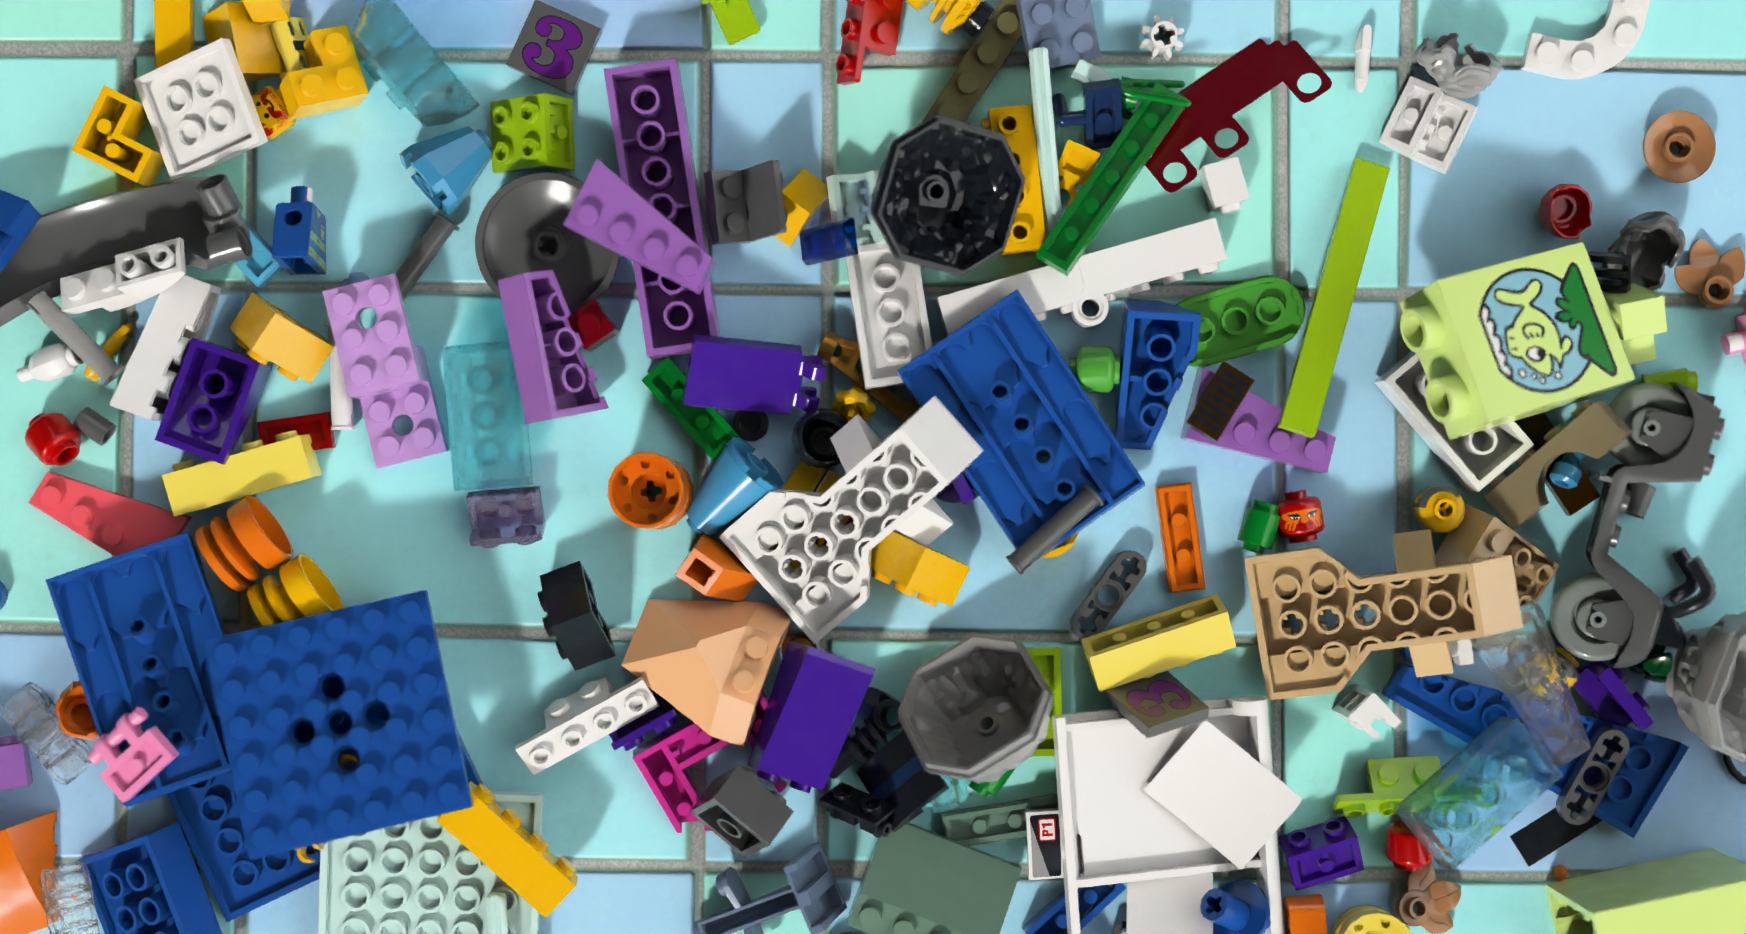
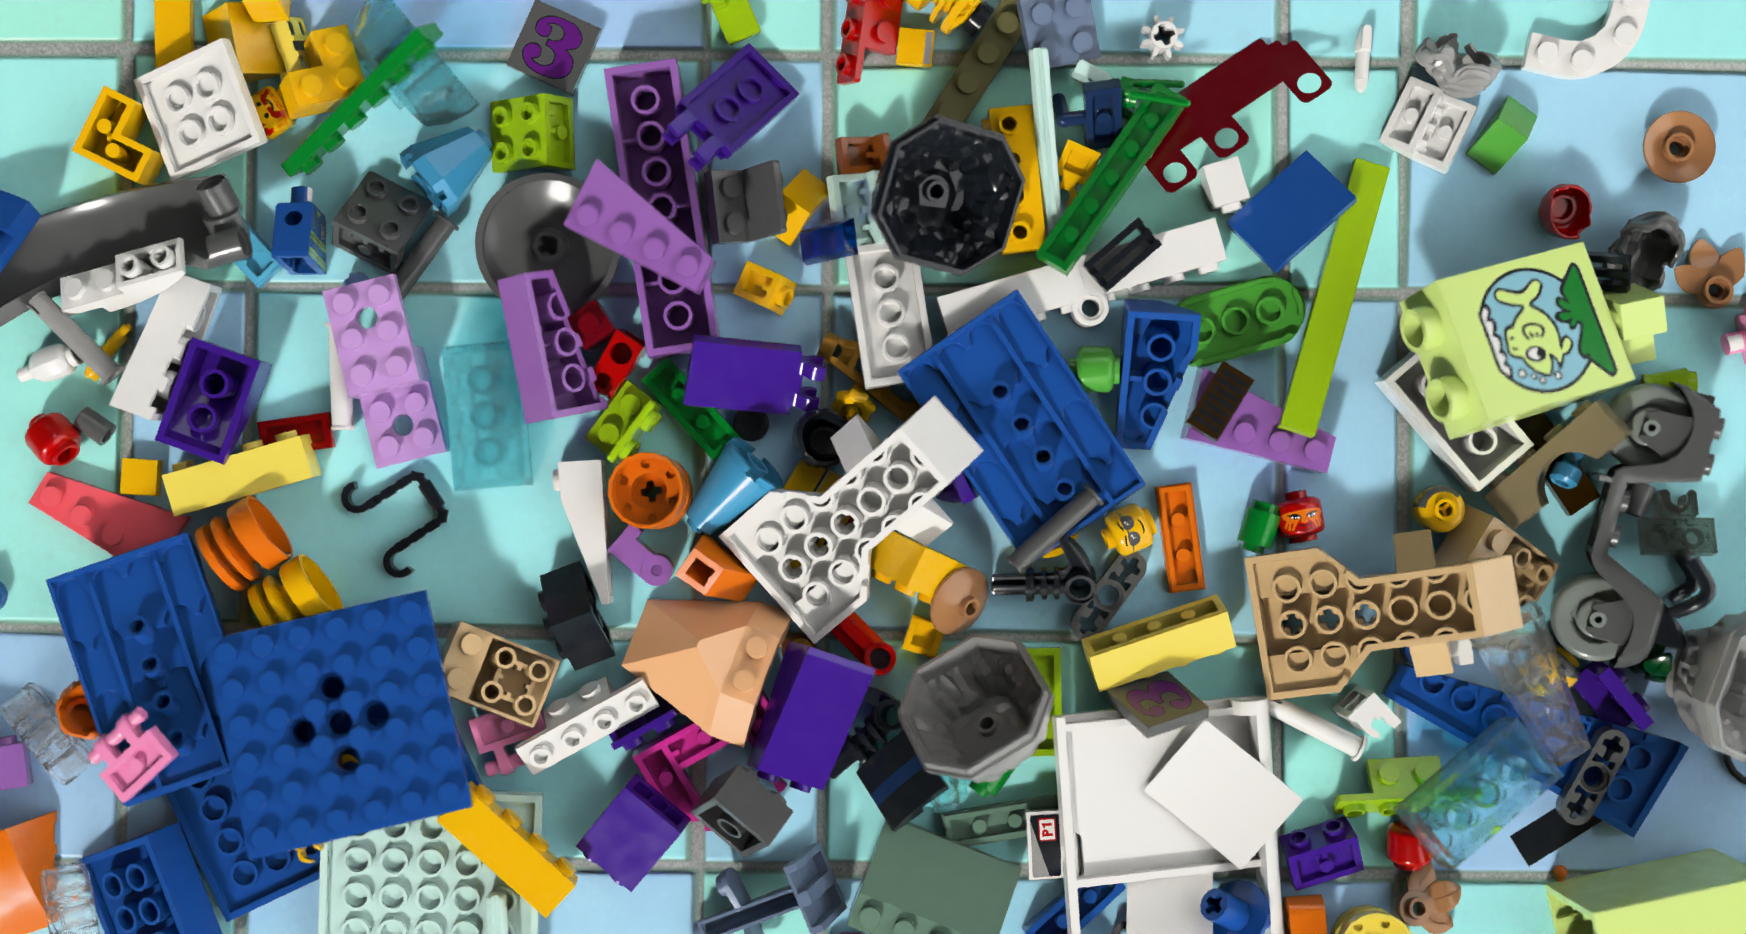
(141, 477): none -> yellow tile
(275, 337): yellow brick -> none
(370, 93): none -> green plate
(379, 222): none -> dark grey bracket
(430, 494): none -> black piece
(496, 732): none -> bright pink plate
(497, 673): none -> tan slope
(506, 516): clear purple bracket -> none
(586, 505): none -> white slope
(618, 362): none -> red leg
(625, 422): none -> lime bracket
(633, 833): none -> dark purple brick
(641, 559): none -> medium lavender leg
(731, 106): none -> dark purple tile
(765, 288): none -> yellow bracket
(858, 806): black hinge -> none
(861, 154): none -> dark orange bracket
(862, 641): none -> red piece
(915, 47): none -> yellow tile
(922, 637): none -> yellow tile
(958, 600): none -> medium nougat dish
(1052, 583): none -> black piece
(1129, 529): none -> yellow head
(1145, 234): none -> black tile
(1291, 211): none -> blue tile
(1318, 727): none -> white pin
(1502, 135): none -> bright green slope
(1675, 528): none -> clear smoke plate

